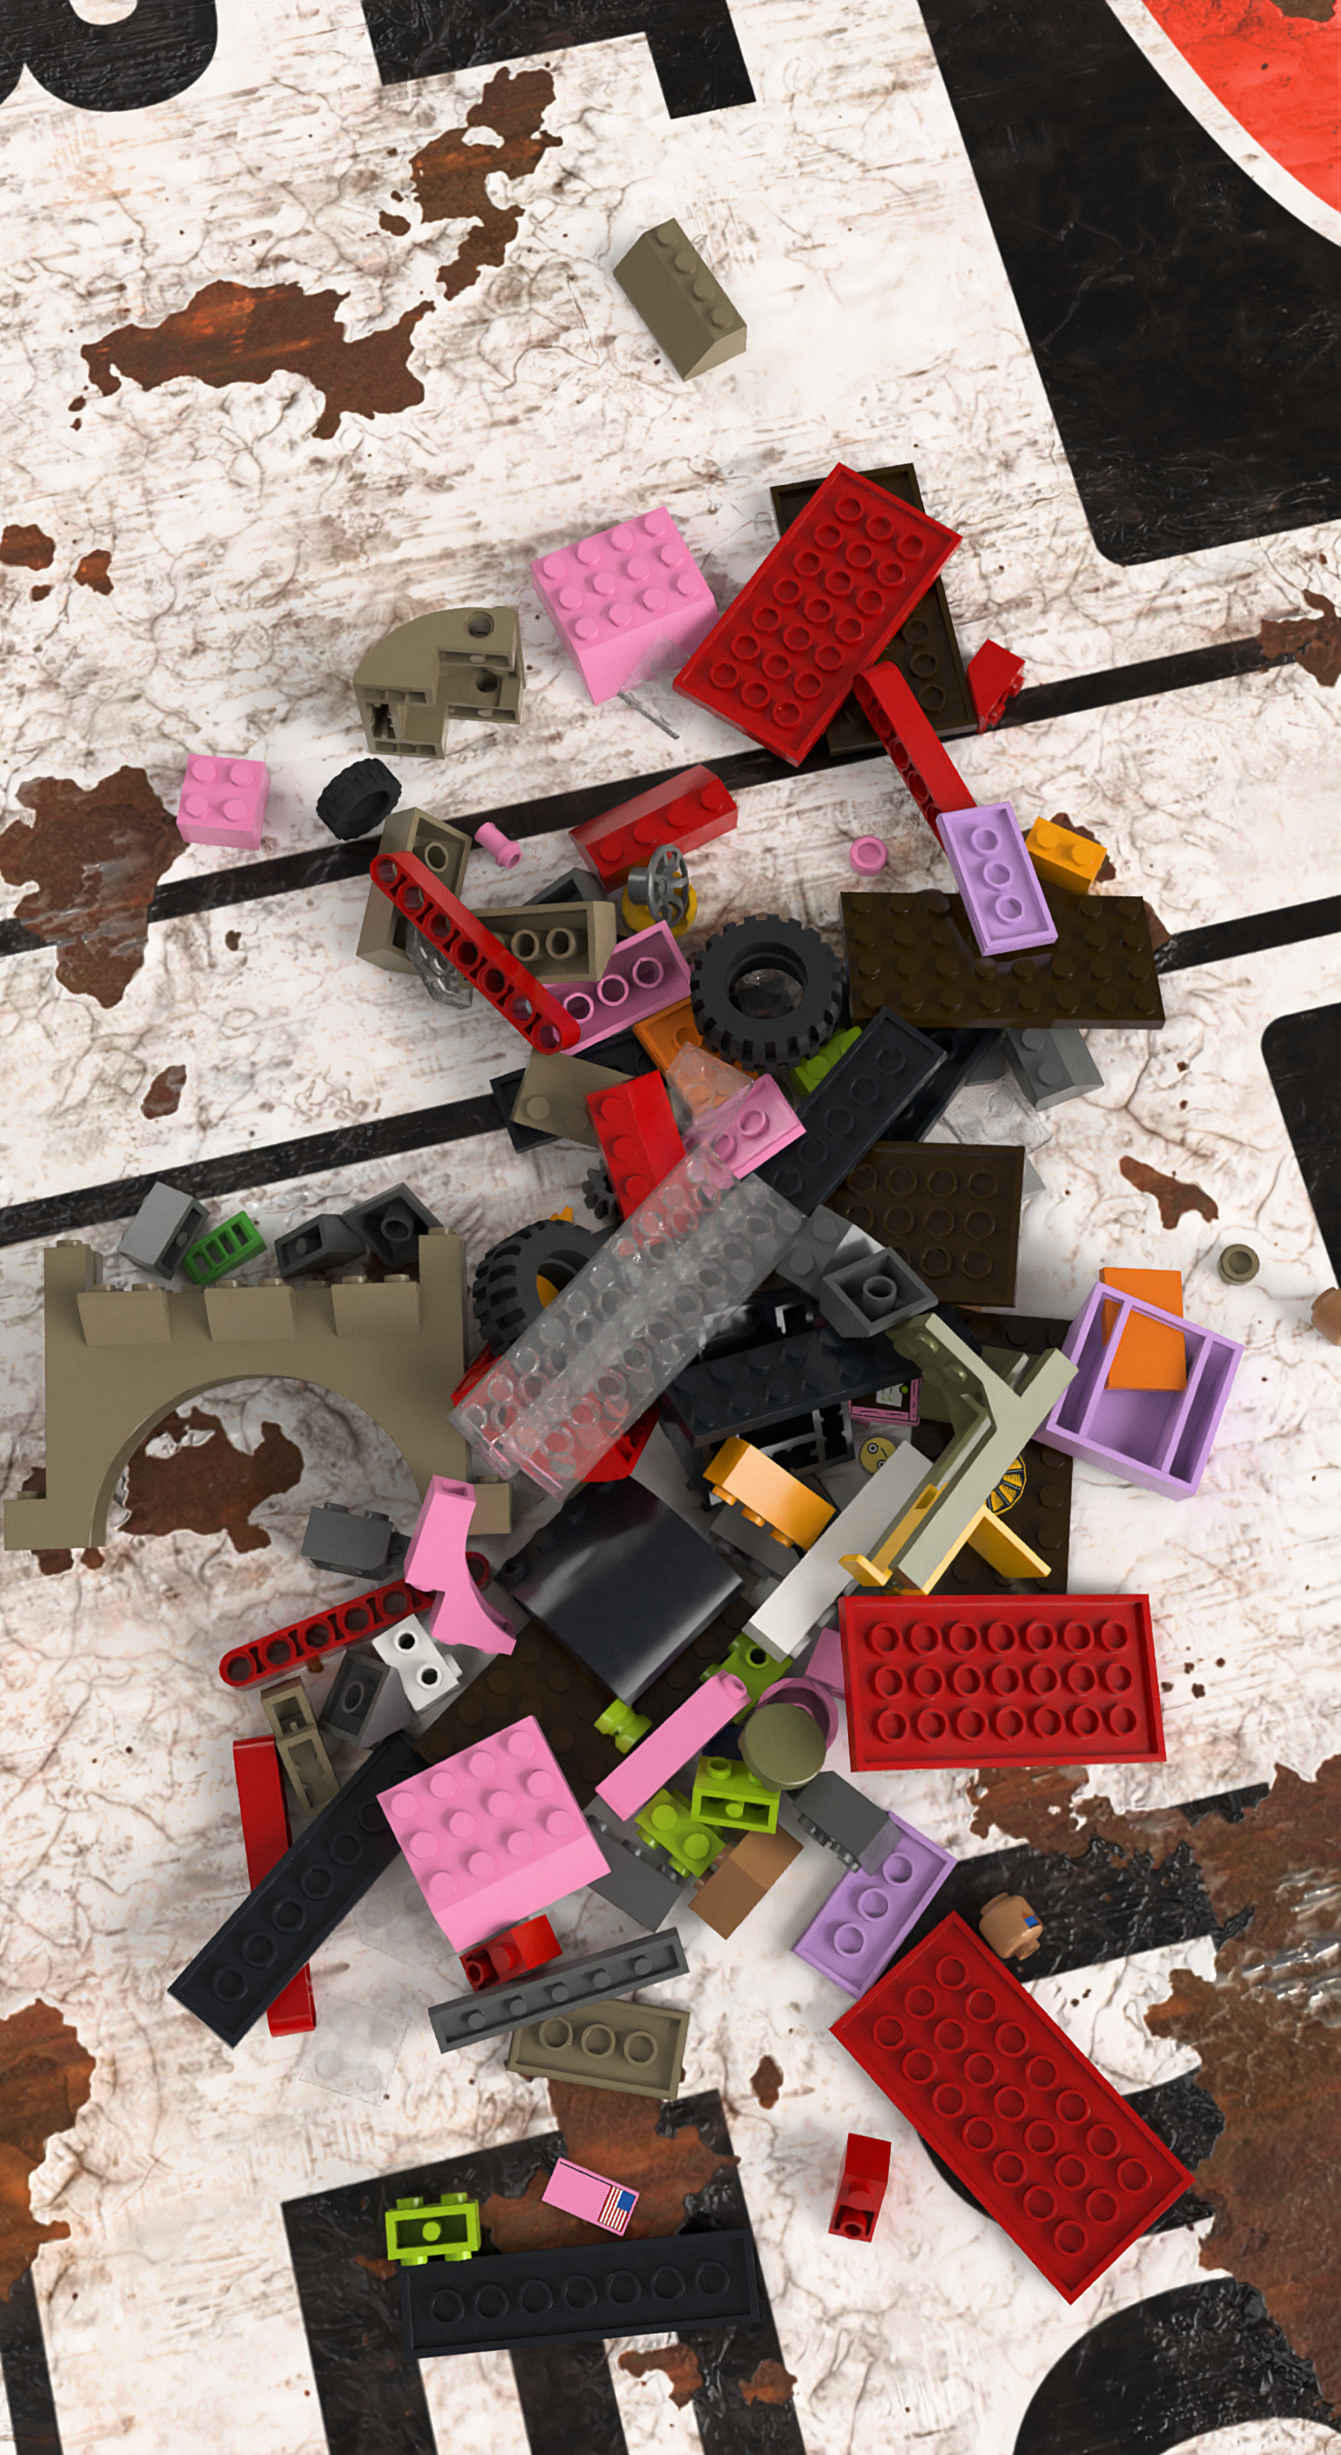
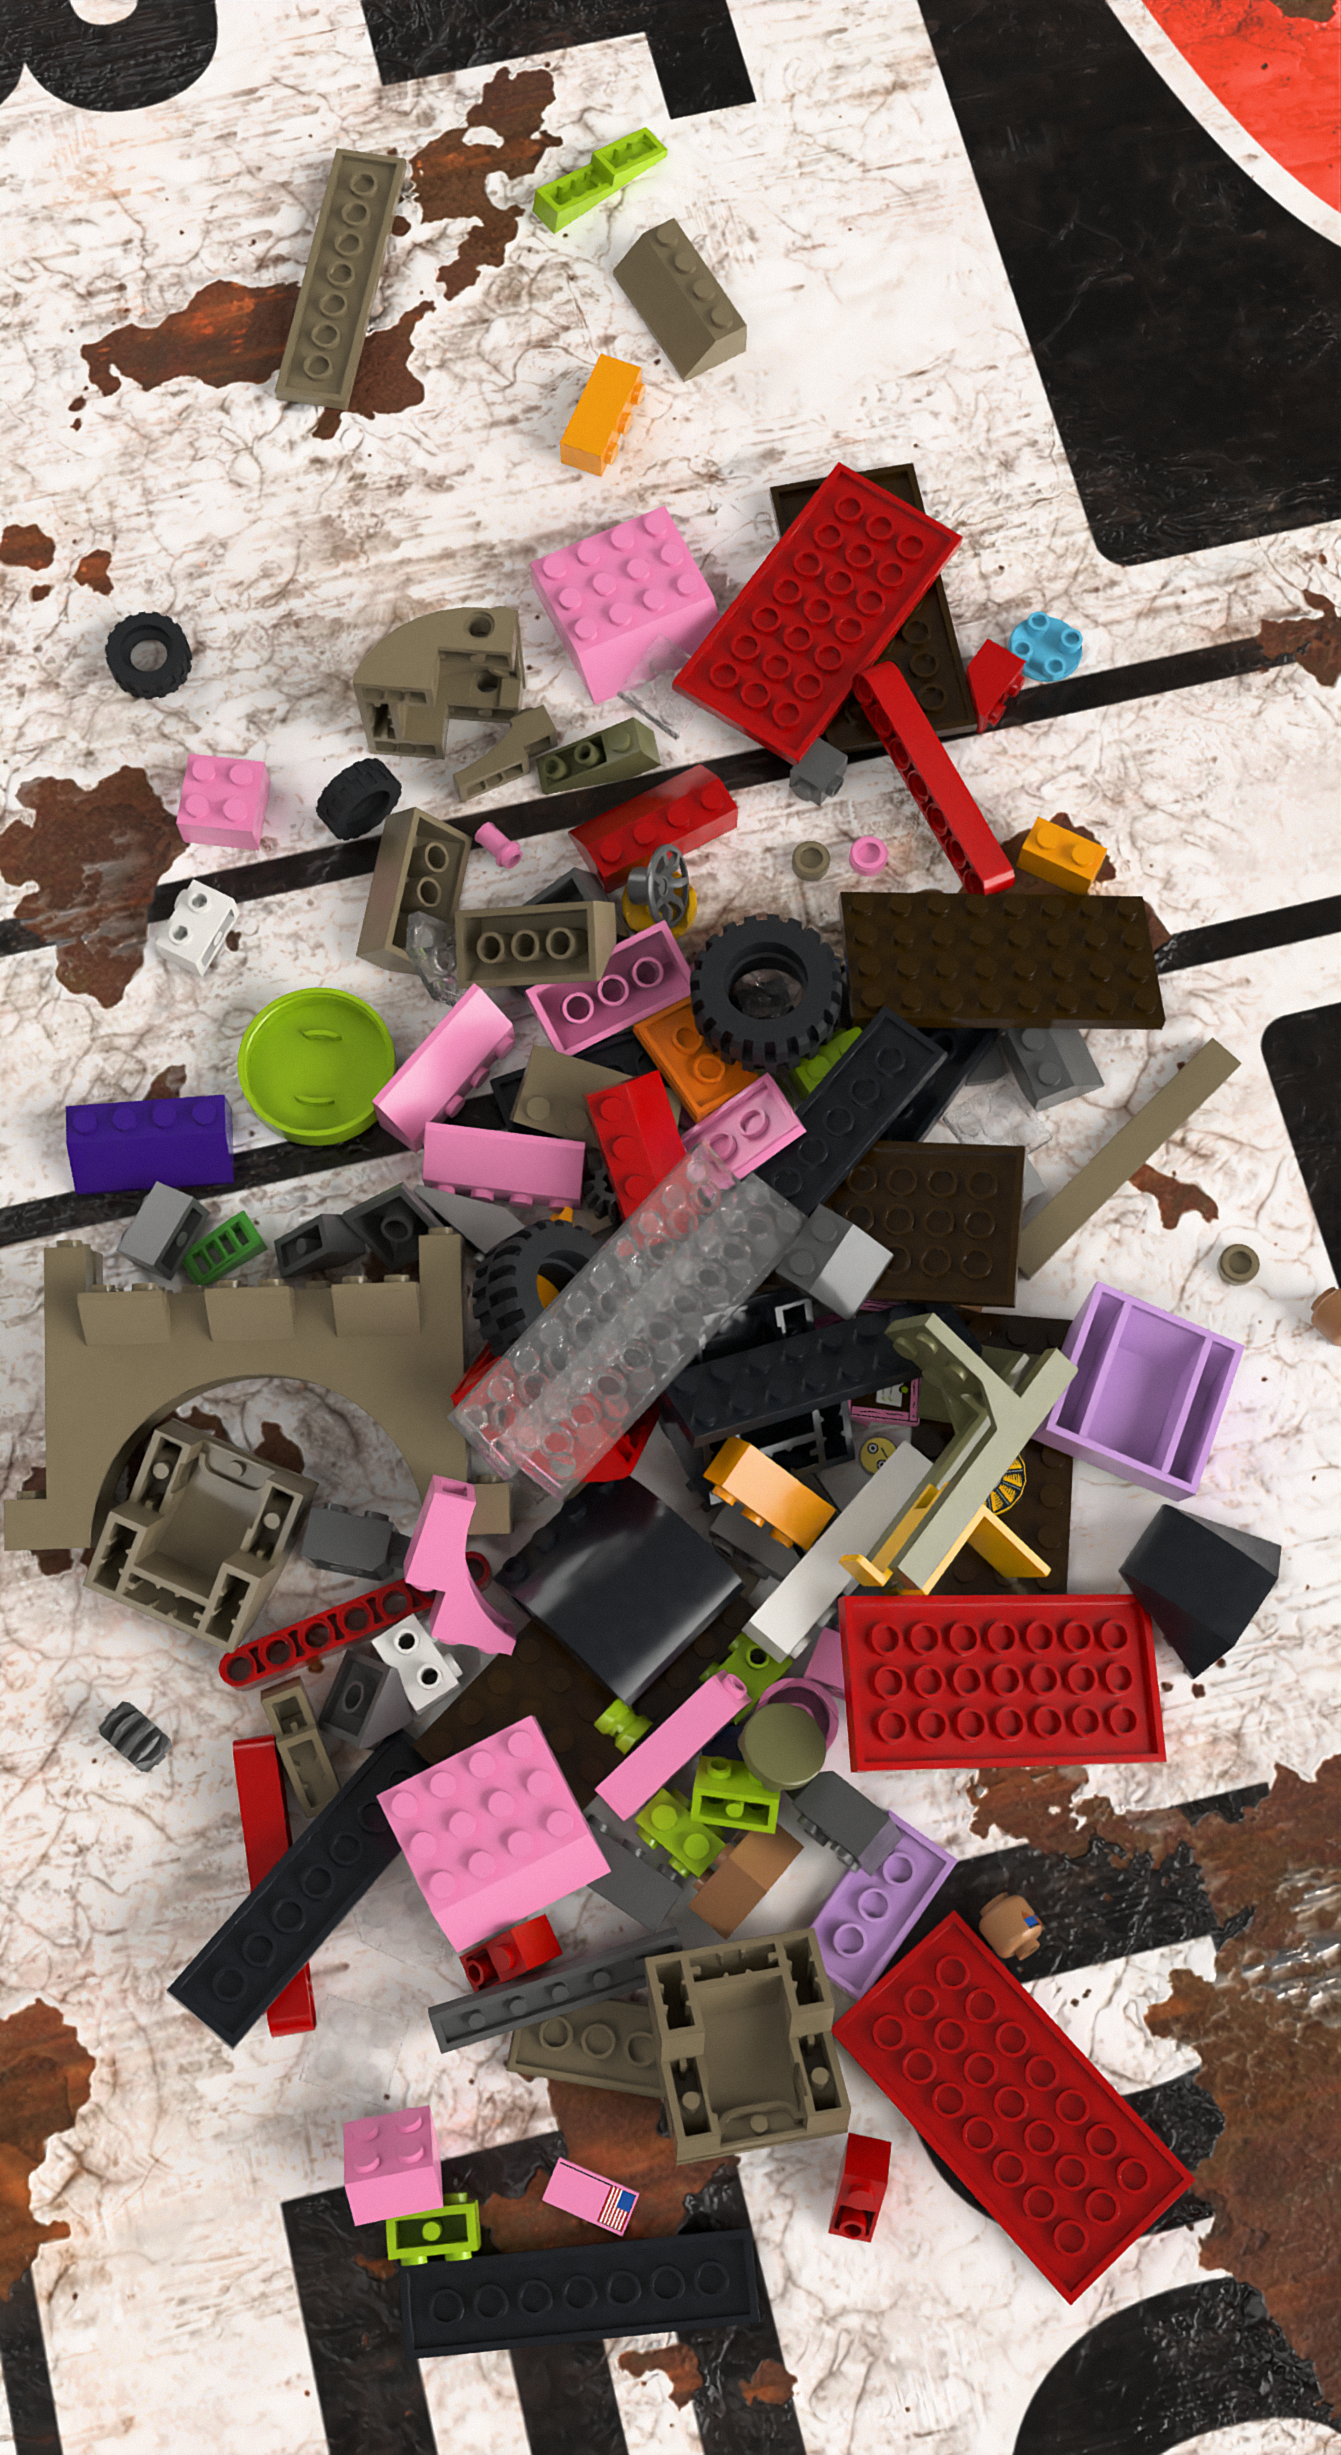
(135, 1736): none -> dark grey gear
(138, 629): none -> black tyre
(150, 1141): none -> dark purple slope
(196, 927): none -> white brick
(201, 1535): none -> dark tan slope
(316, 1065): none -> lime brick
(341, 279): none -> dark tan plate
(392, 2165): none -> bright pink brick
(445, 1068): none -> bright pink slope
(476, 1221): none -> light grey slope
(491, 958): red beam -> none
(505, 1166): none -> bright pink slope
(528, 736): none -> dark tan slope
(600, 758): none -> olive slope
(602, 415): none -> light orange brick
(608, 171): none -> lime slope
(705, 1093): clear plate -> none
(746, 2046): none -> dark tan slope
(810, 861): none -> dark tan tile
(818, 773): none -> dark grey brick
(873, 1295): dark grey slope -> none
(996, 878): lavender tile -> none
(1047, 646): none -> medium azure dish
(1124, 1156): none -> dark tan tile
(1148, 1352): orange tile -> none
(1200, 1582): none -> black wedge

